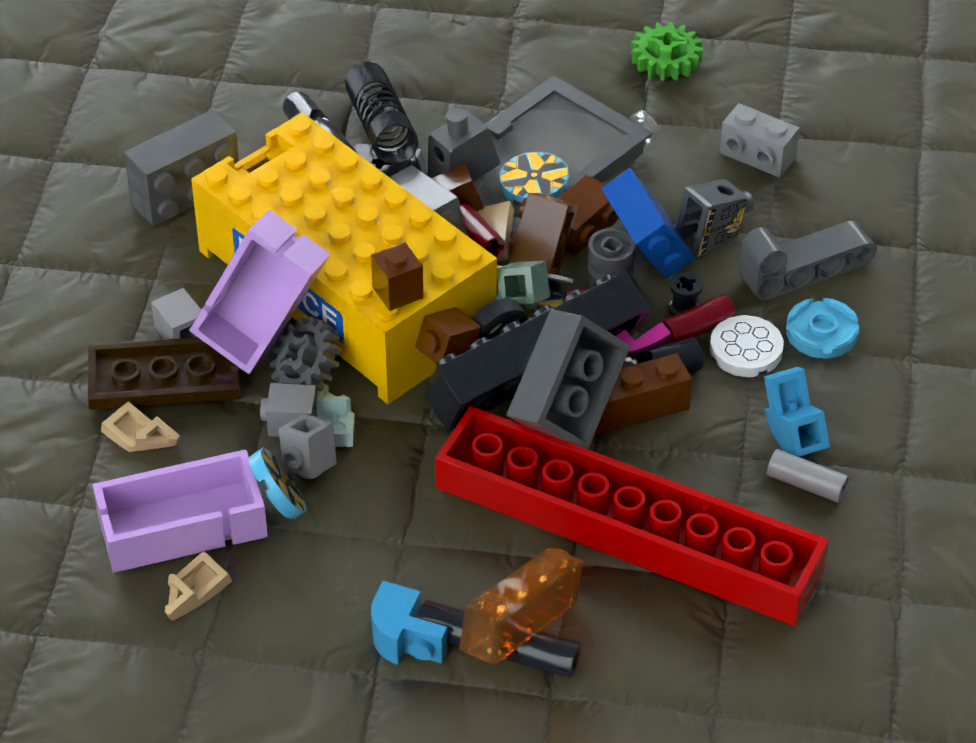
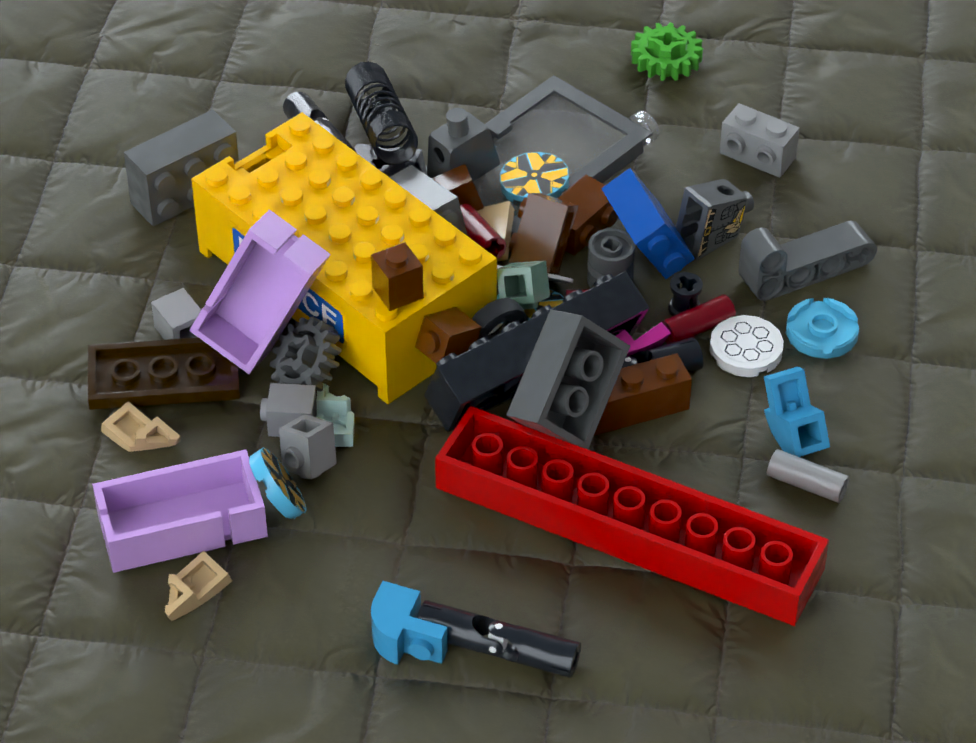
(520, 605): clear orange brick -> none

